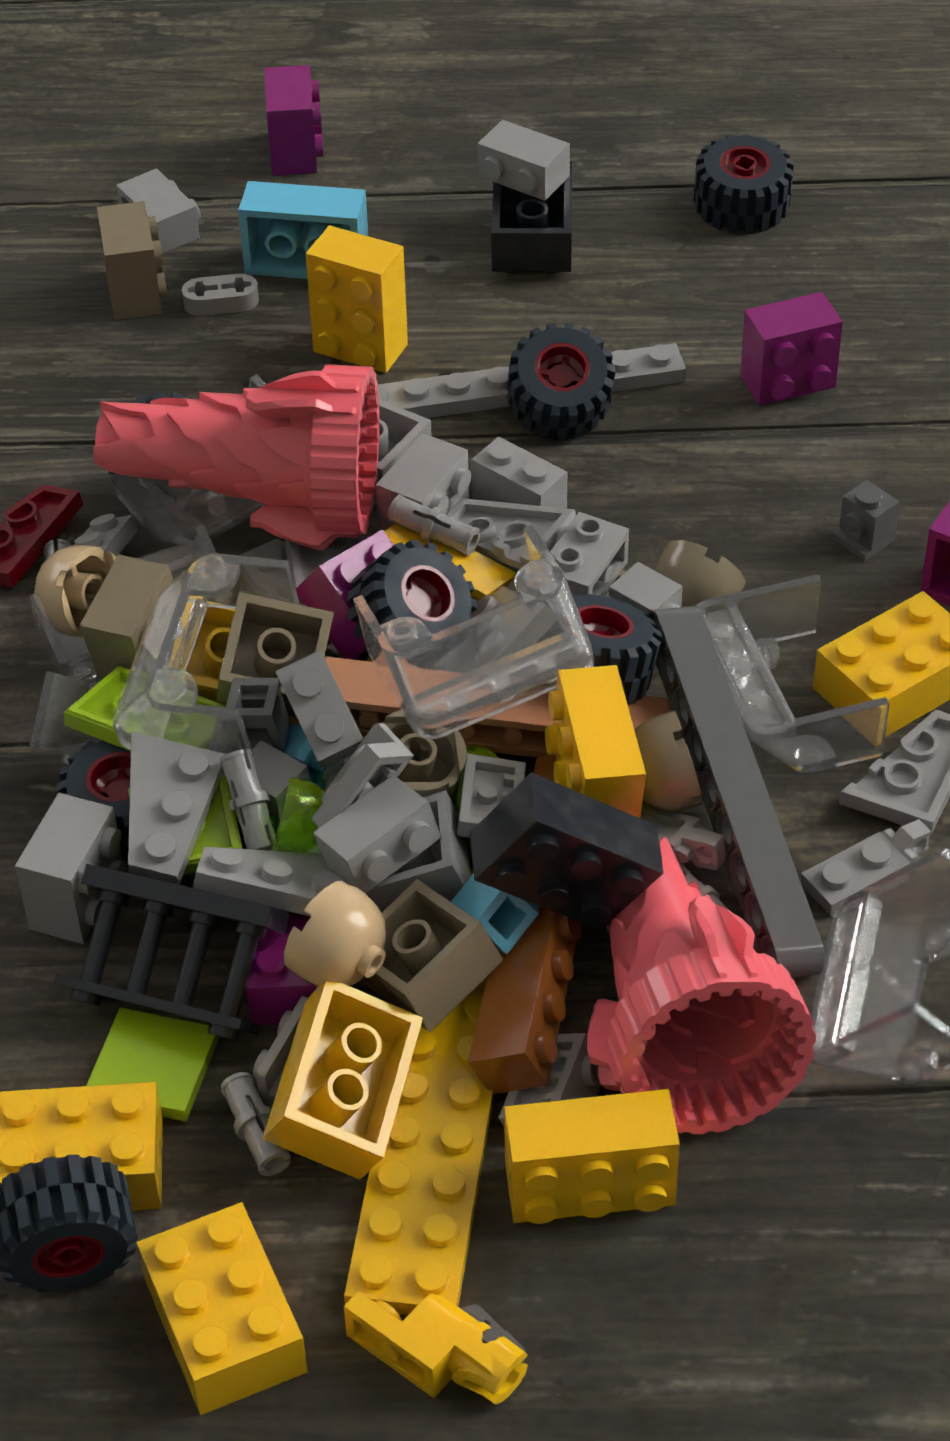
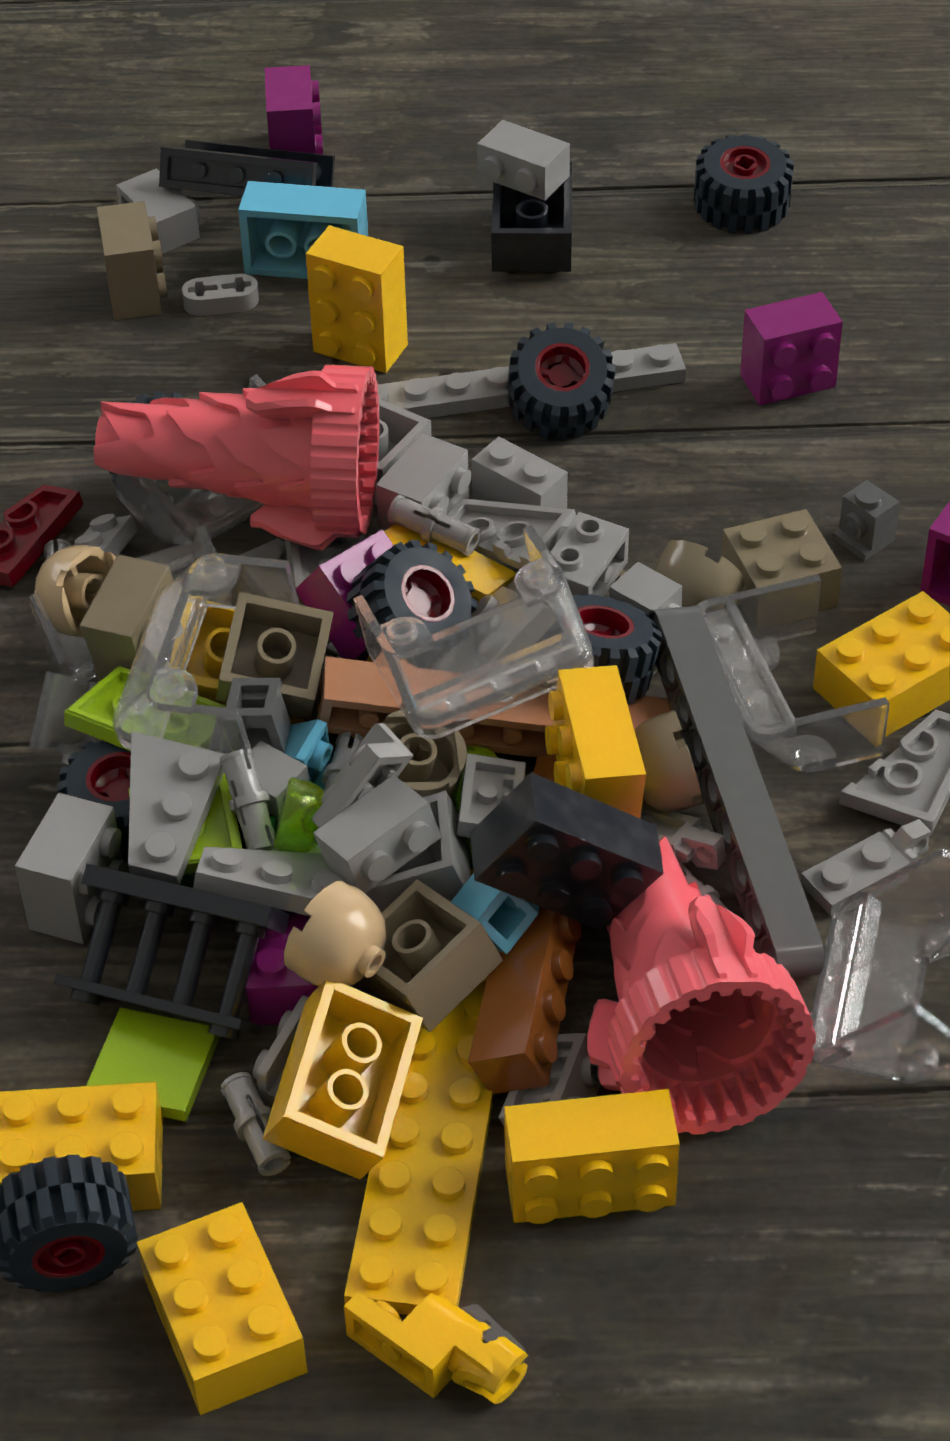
(229, 167): none -> black fence
(320, 708): light grey brick -> none
(783, 551): none -> dark tan brick

